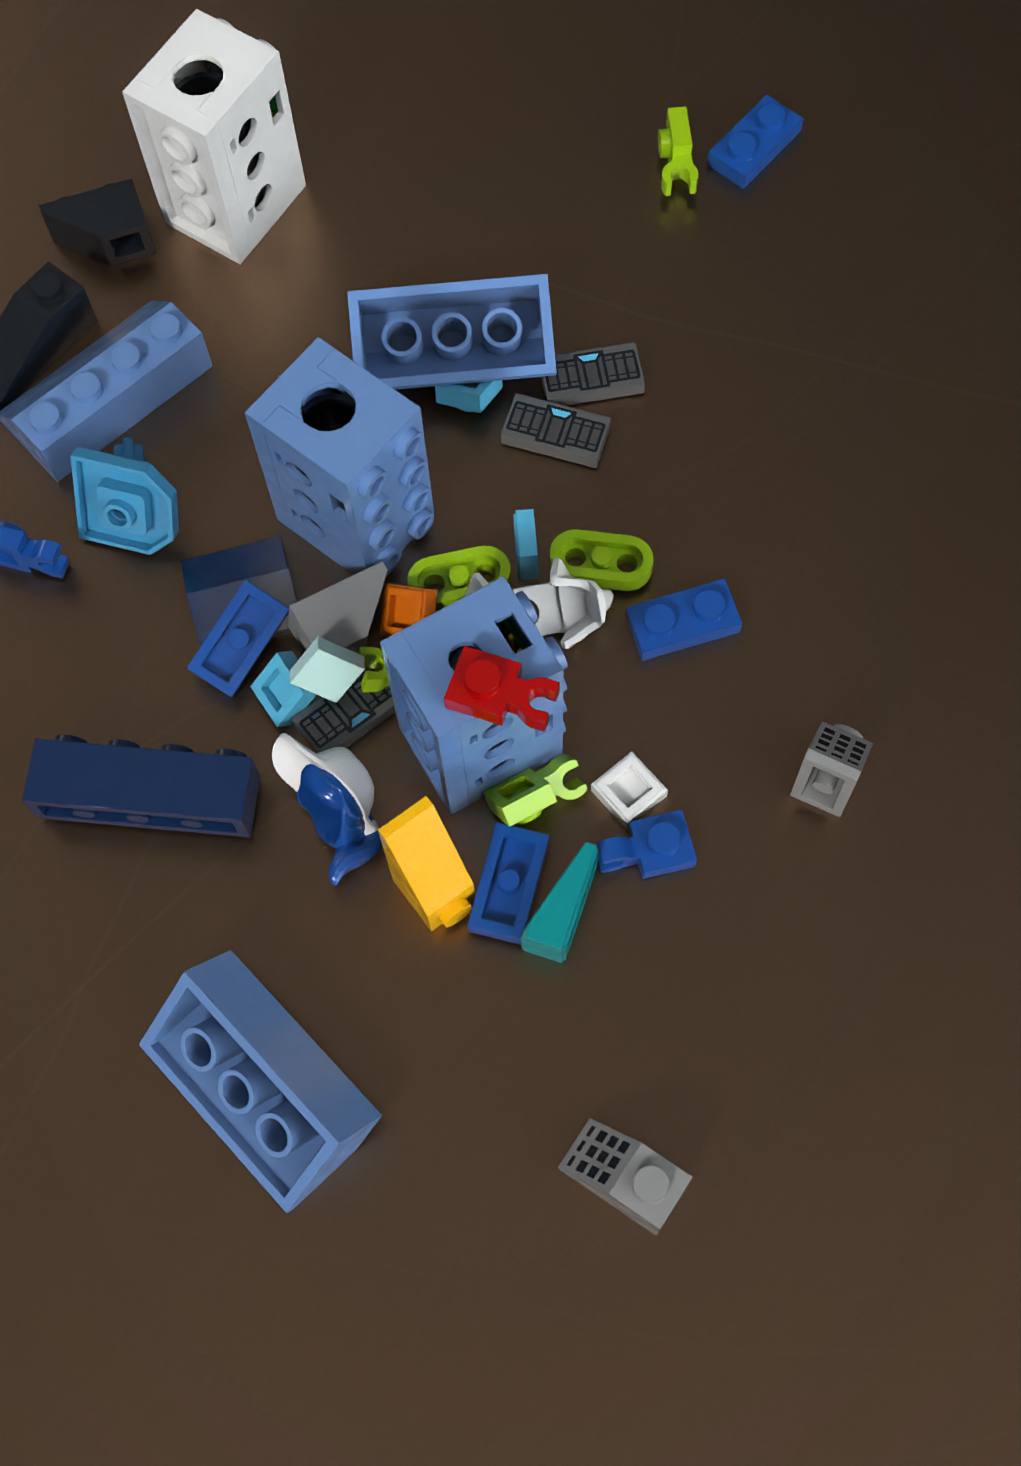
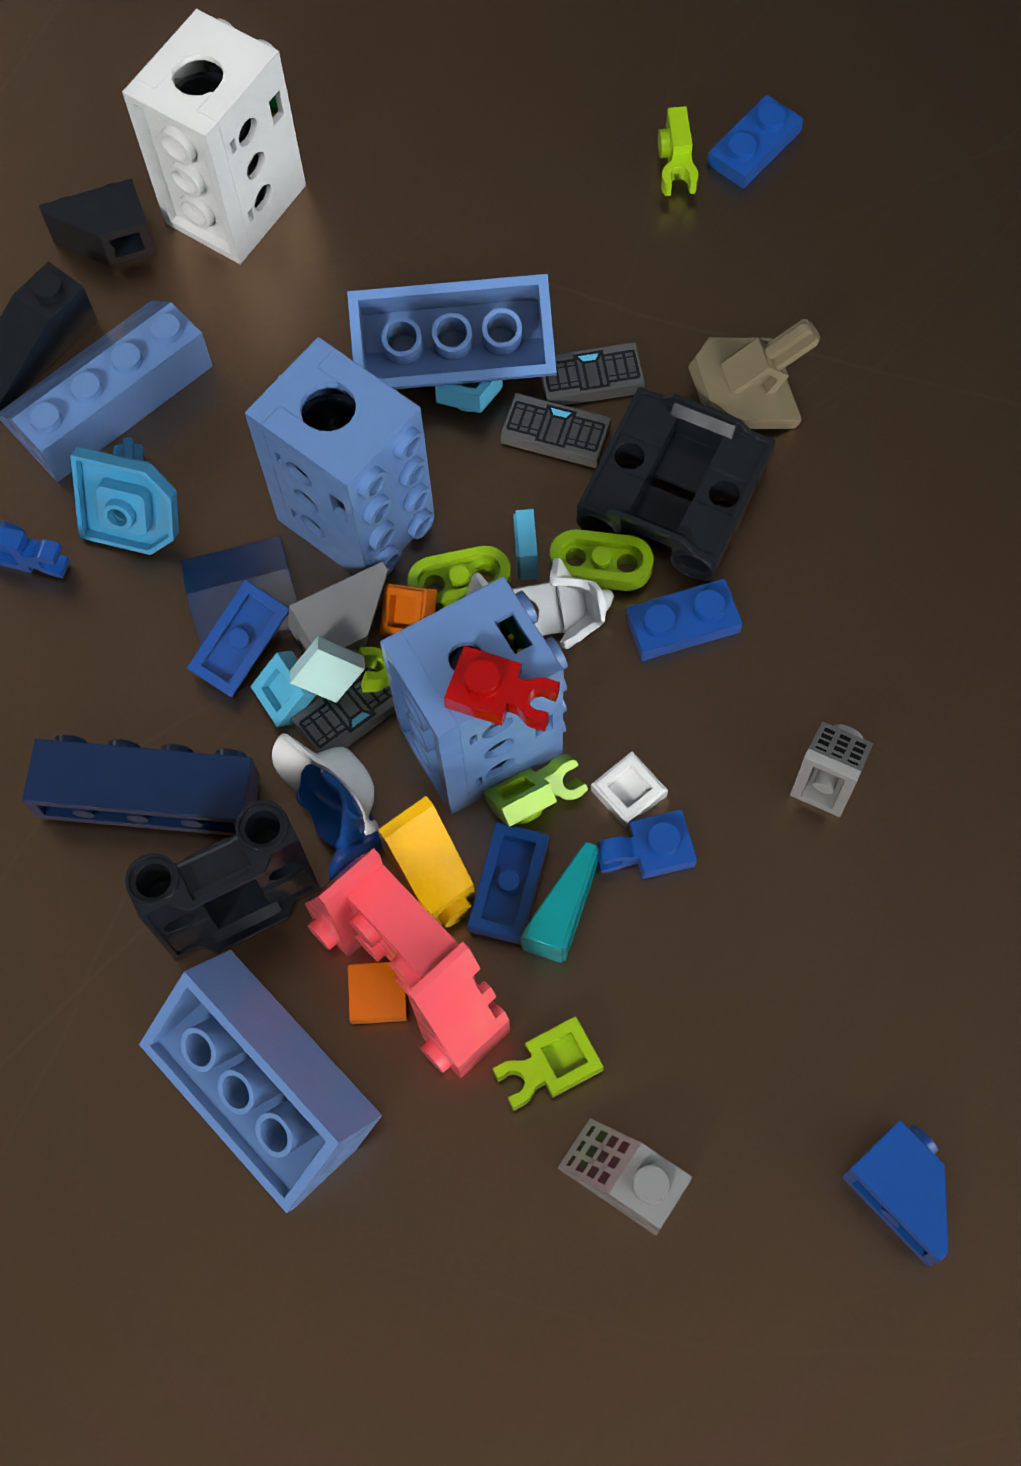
(225, 888): none -> black piece
(375, 994): none -> orange tile
(437, 973): none -> coral wedge
(557, 1059): none -> lime plate
(688, 448): none -> black piece
(751, 376): none -> dark tan piece
(906, 1189): none -> blue slope

